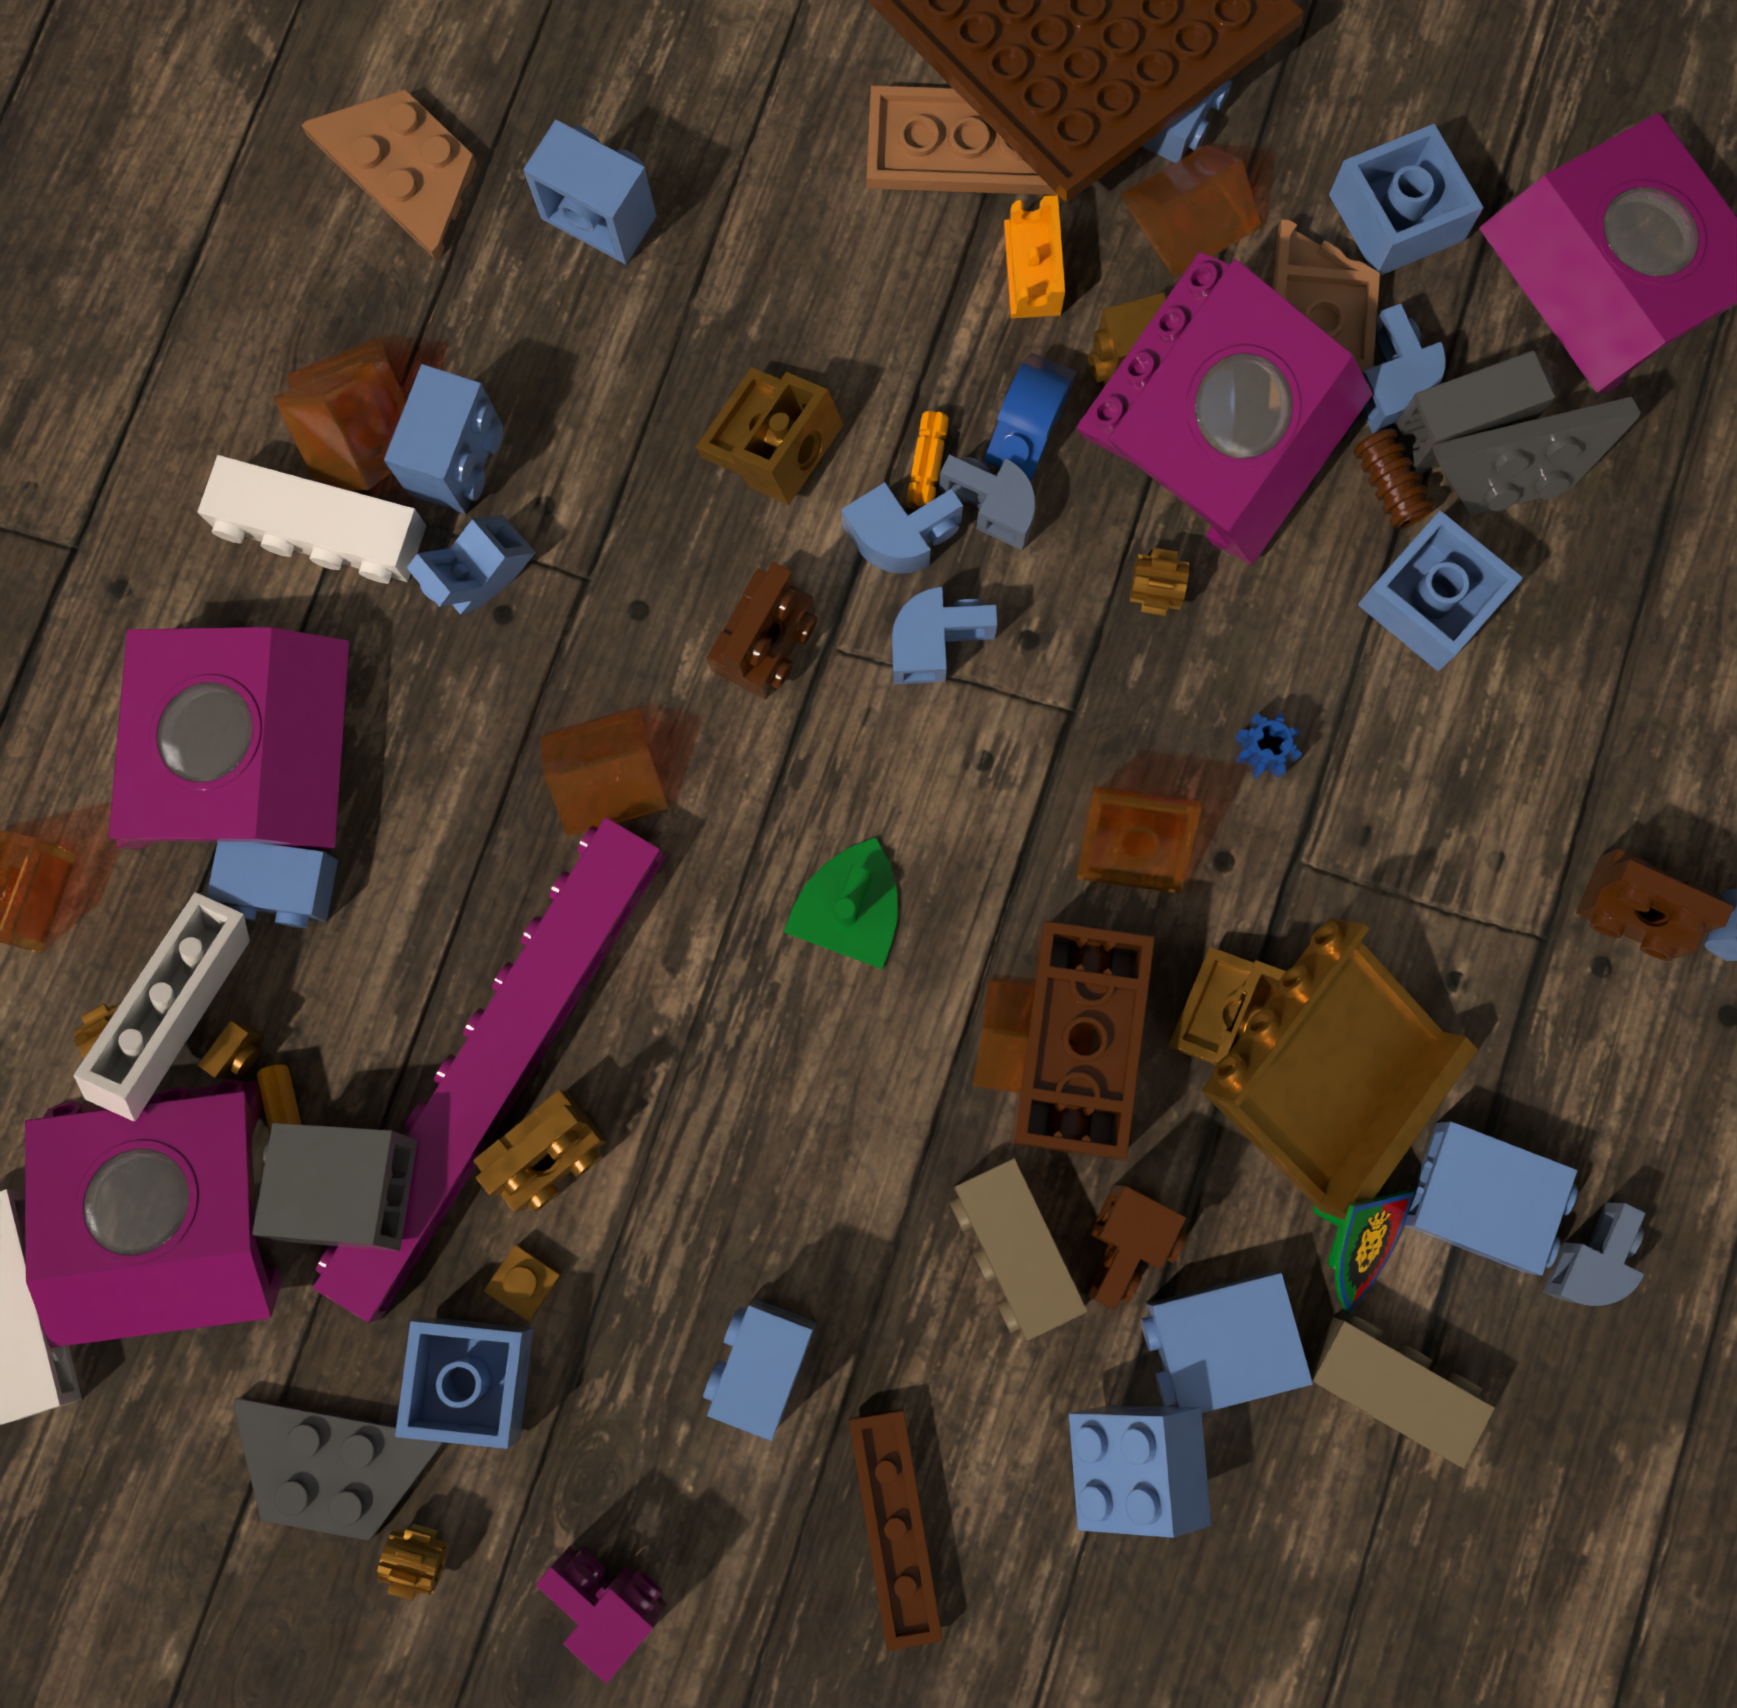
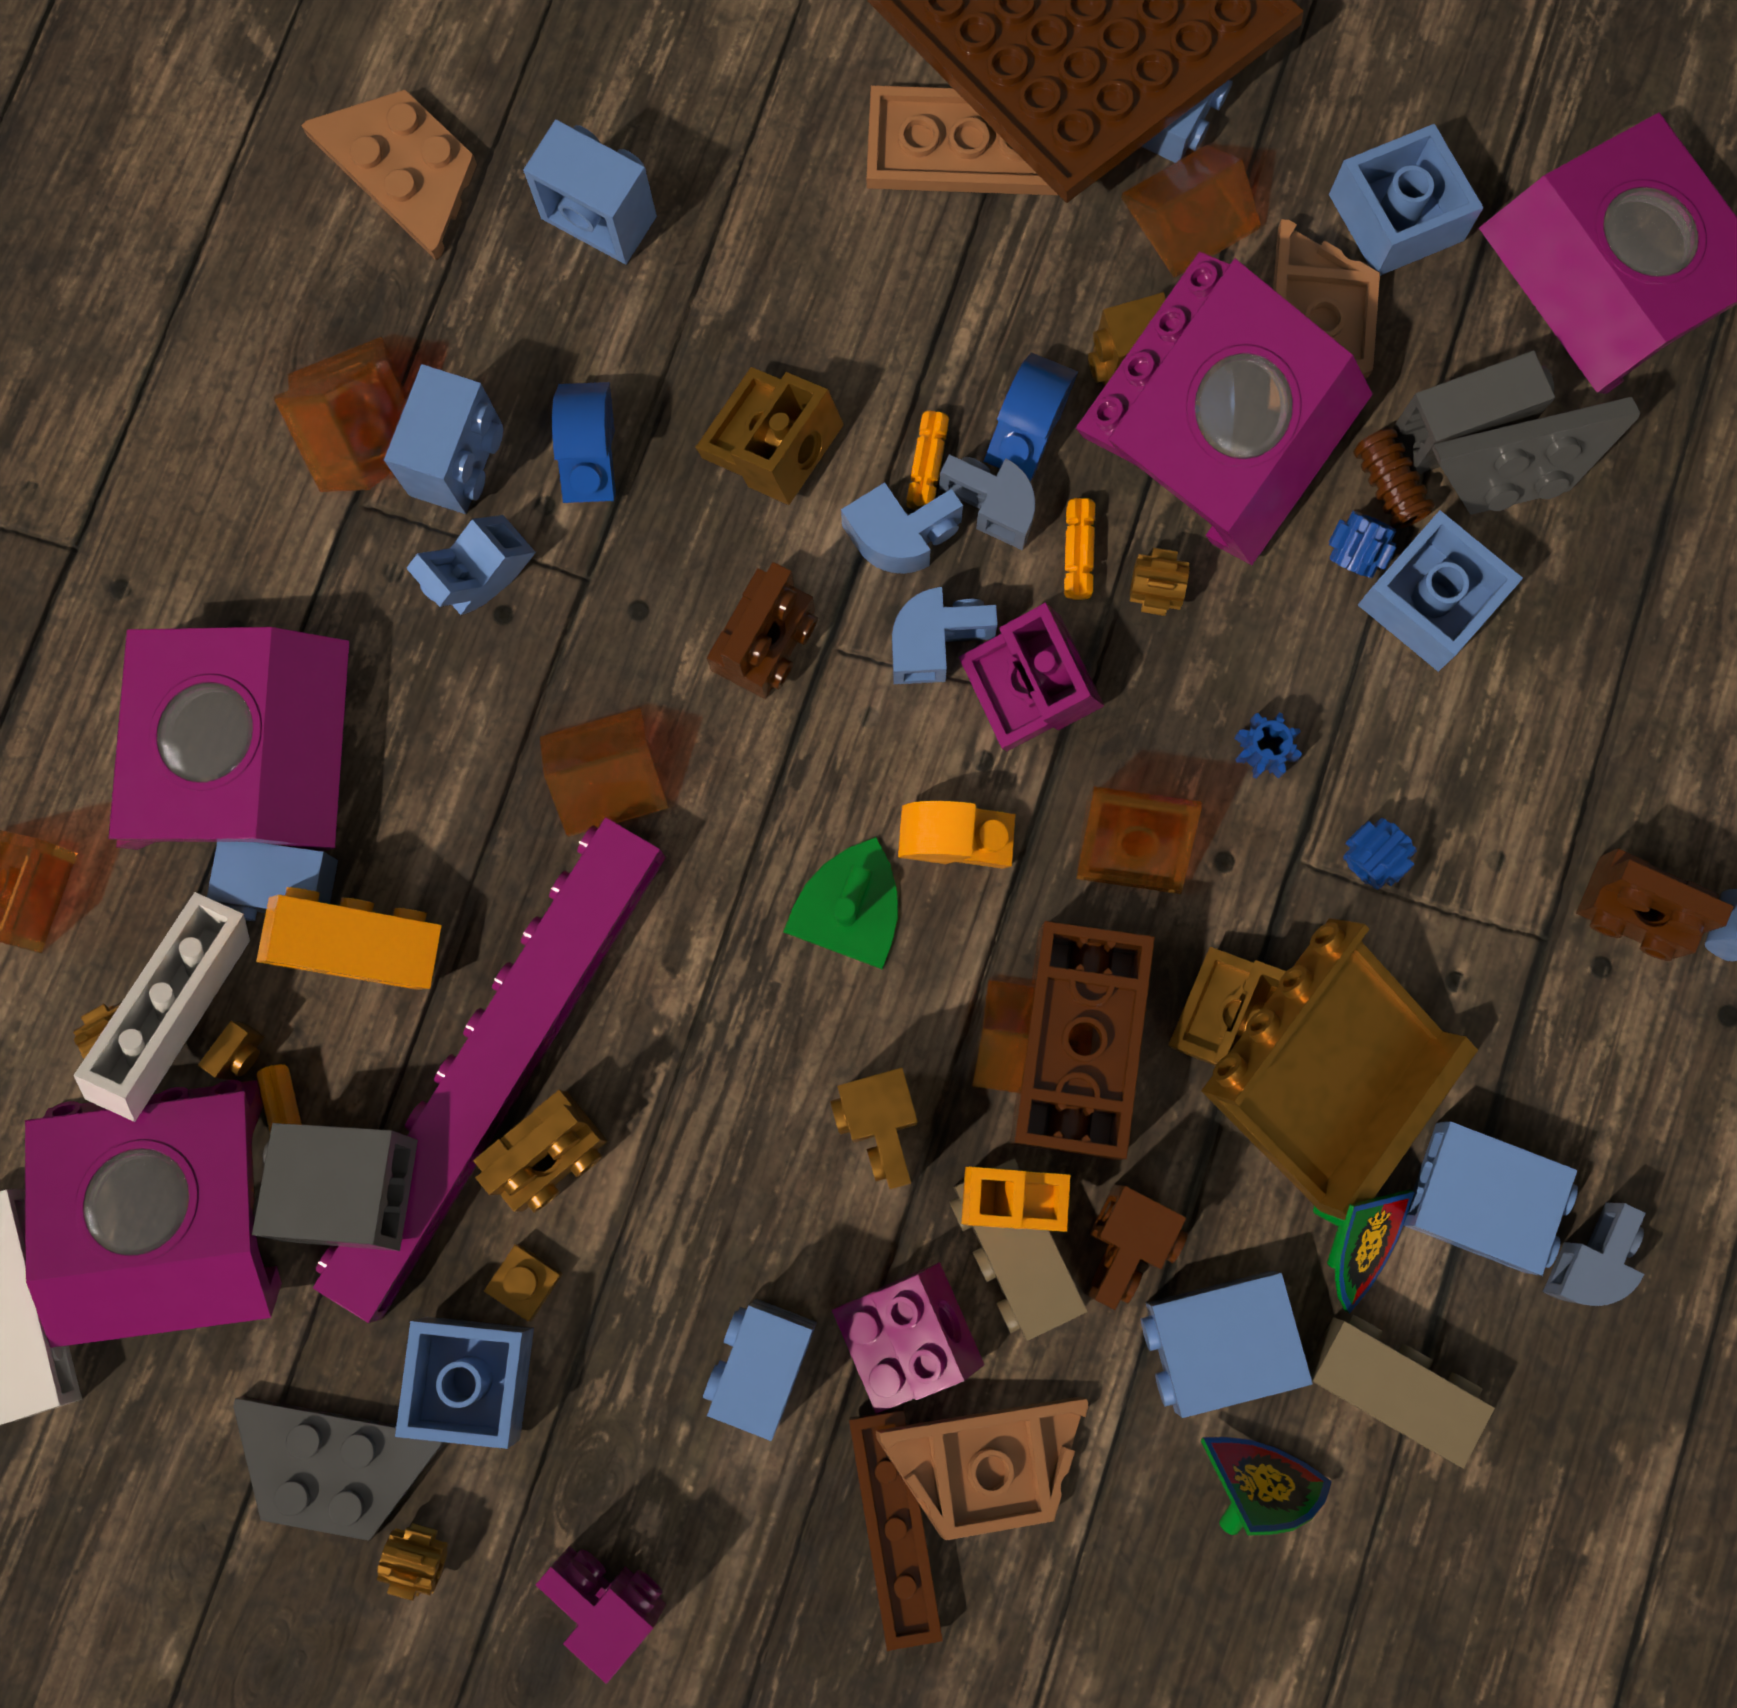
(311, 519): white brick -> none
(349, 940): none -> light orange brick
(583, 441): none -> blue brick
(878, 1109): none -> pearl gold brick
(908, 1339): none -> magenta brick
(956, 833): none -> light orange brick
(988, 1466): none -> medium nougat wing
(1015, 1199): none -> light orange brick
(1034, 260): light orange hinge -> none
(1053, 666): none -> magenta brick
(1079, 548): none -> light orange axle
(1140, 1470): medium blue brick -> none
(1265, 1486): none -> shield
(1362, 544): none -> blue gear
(1379, 853): none -> blue gear
(1404, 371): medium blue brick -> none

